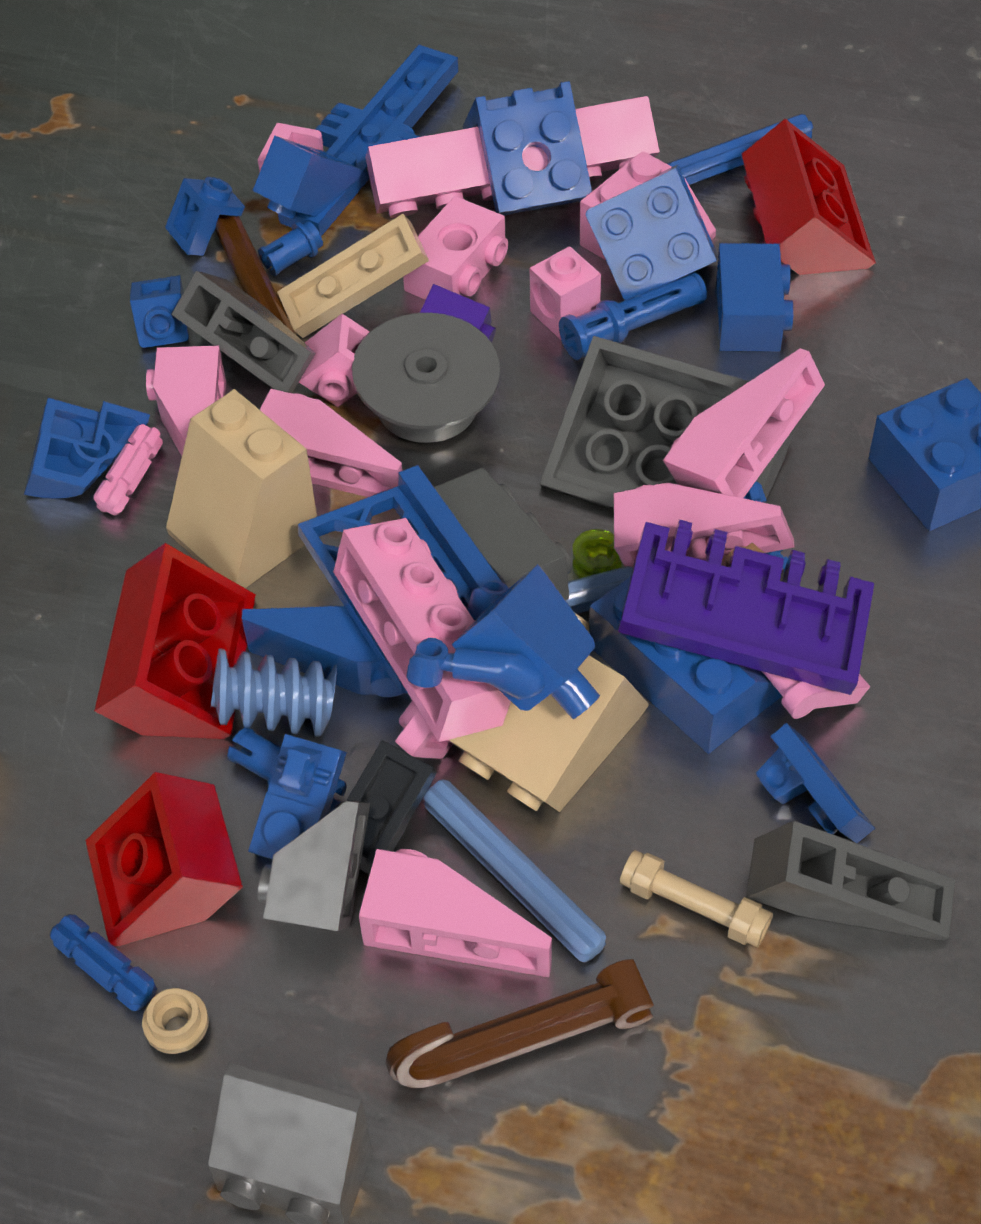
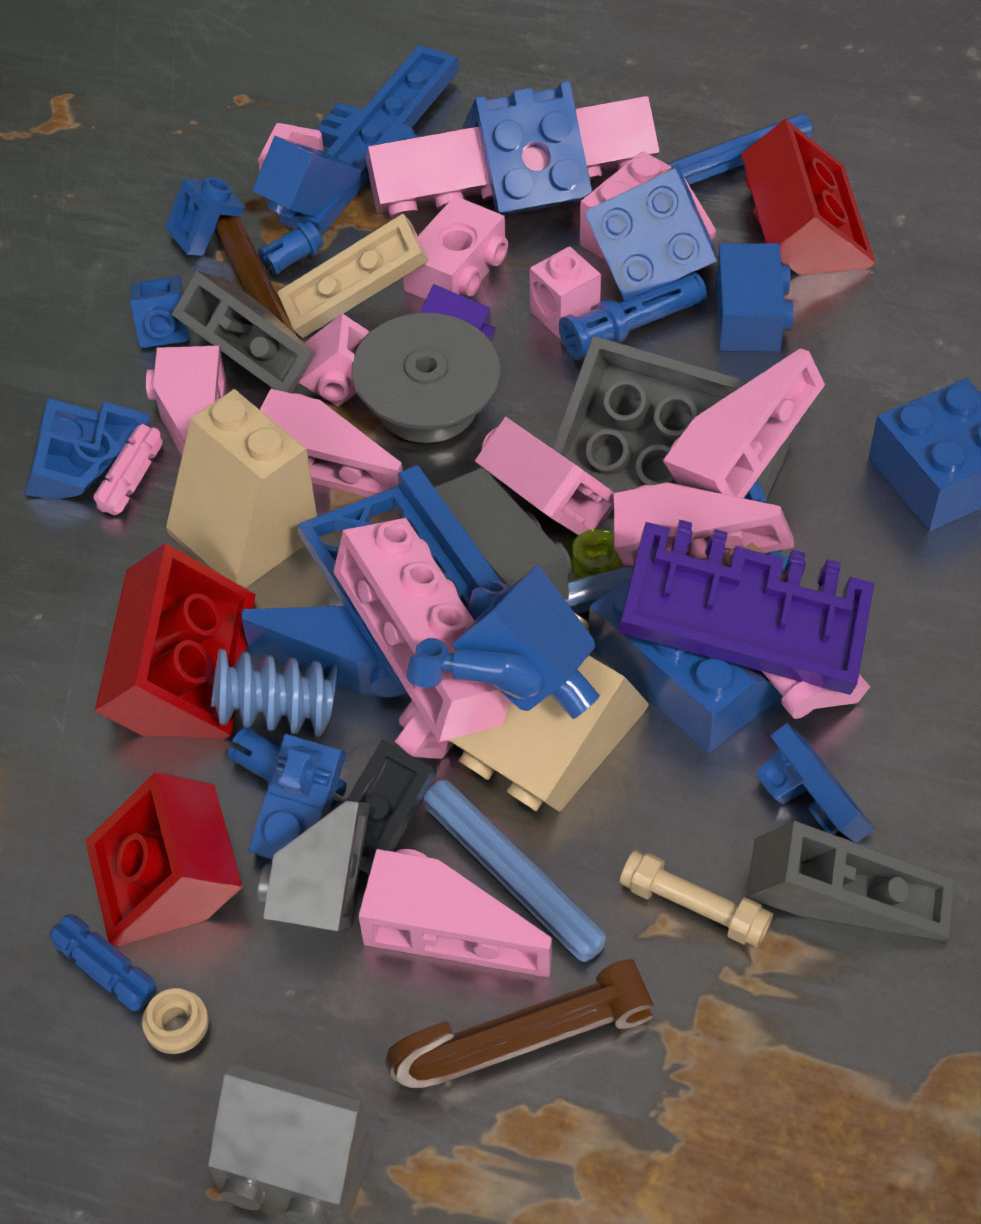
(545, 478): none -> bright pink slope

